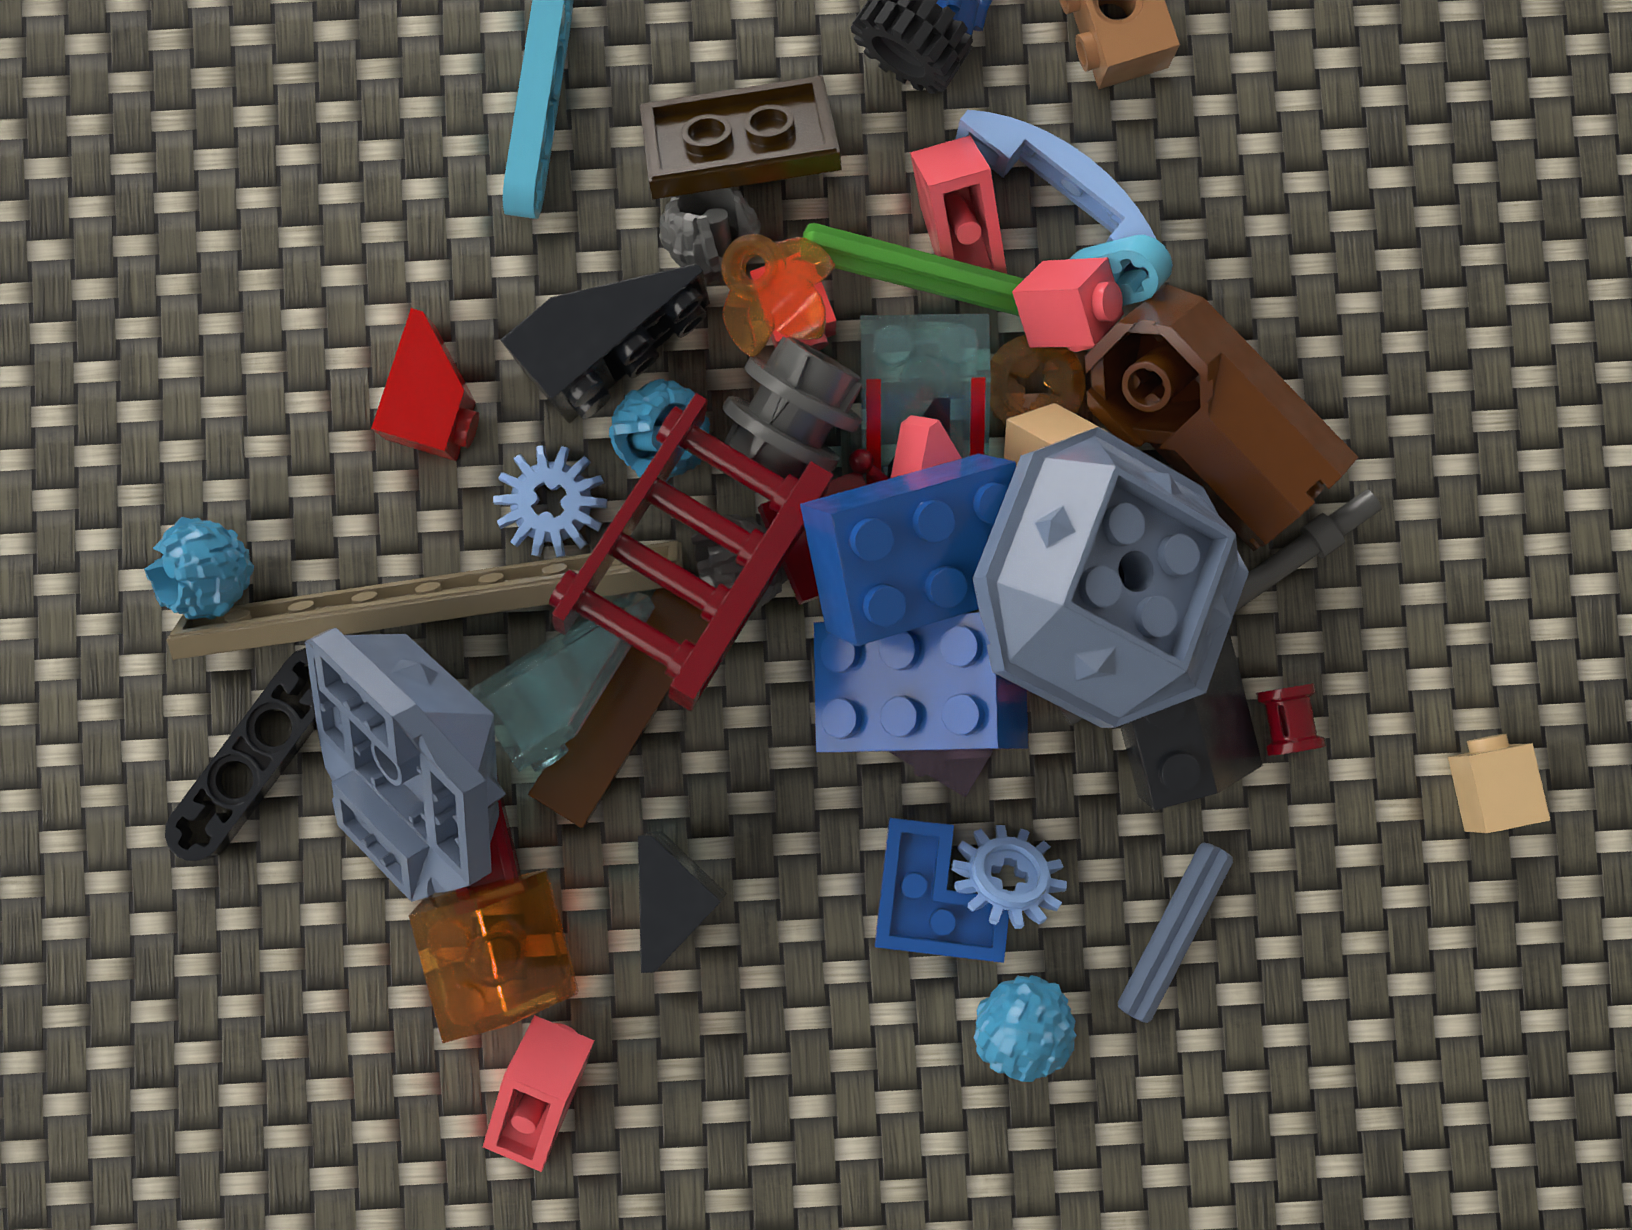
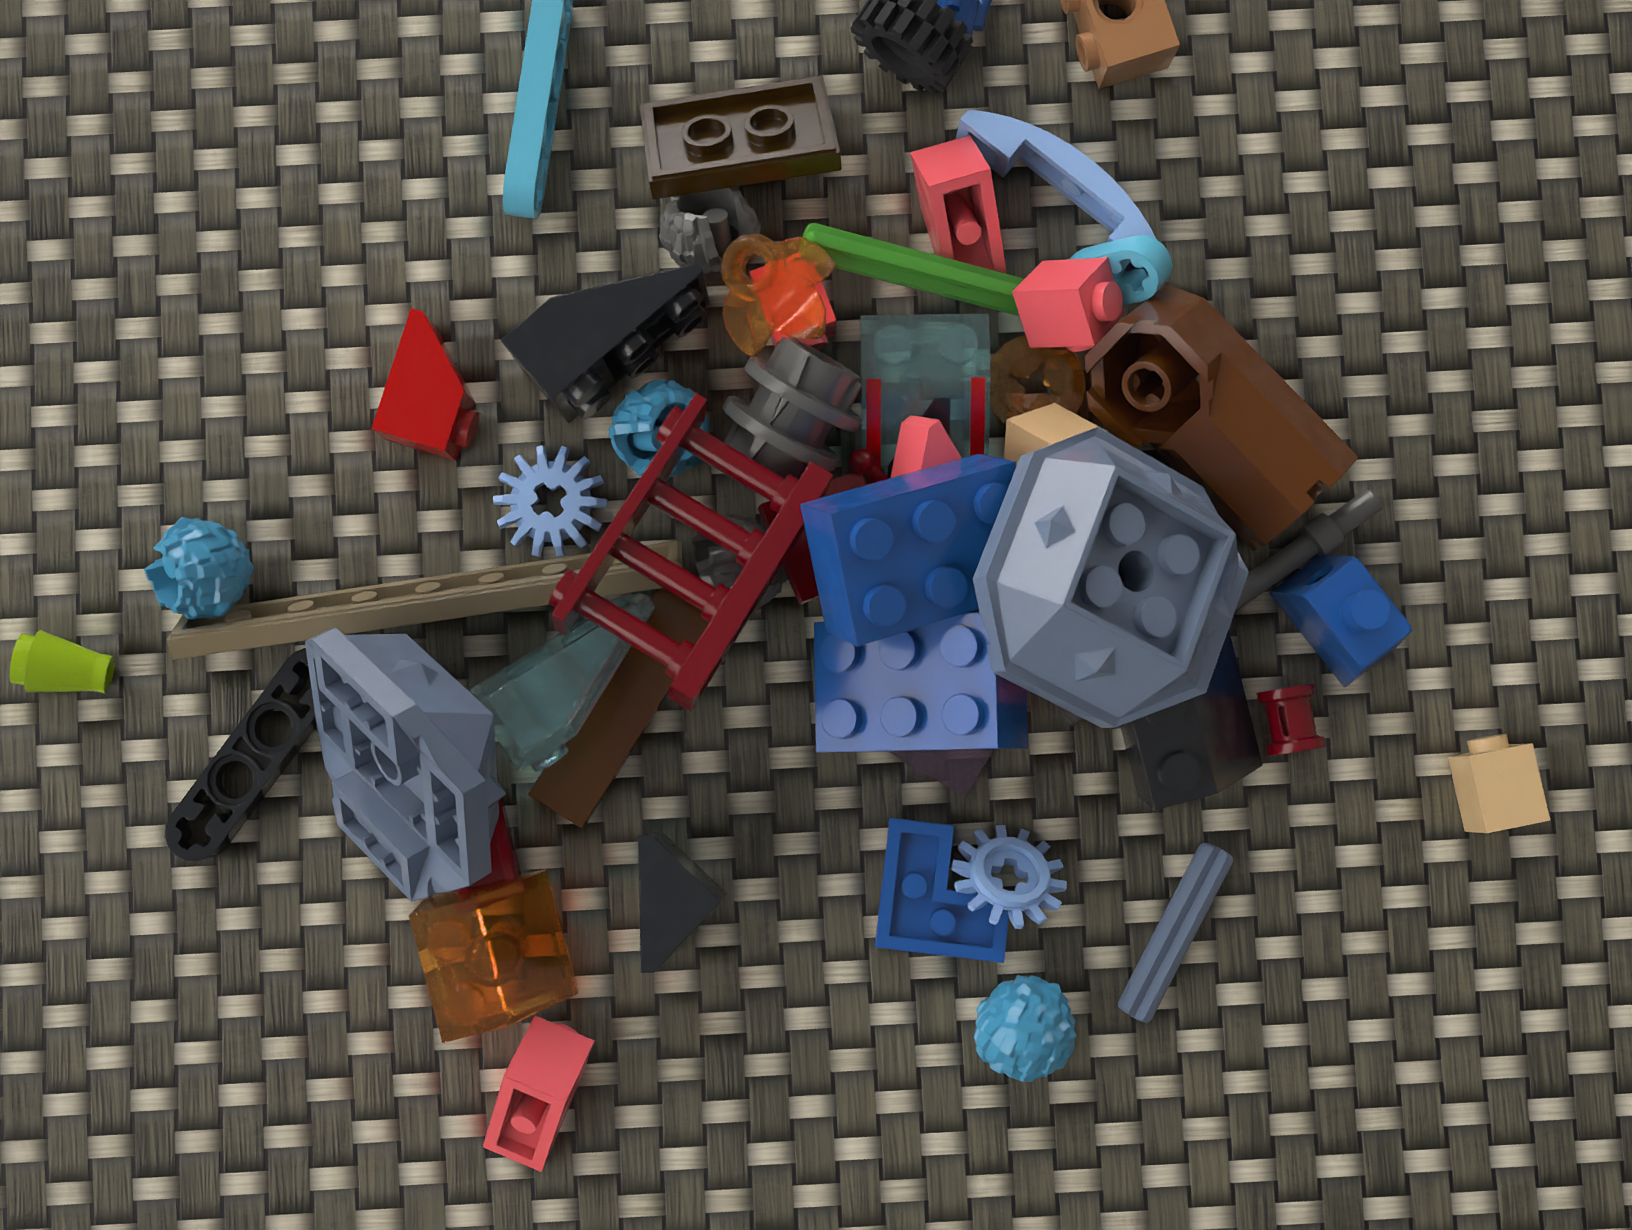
(57, 665): none -> lime cone
(1342, 614): none -> blue torso

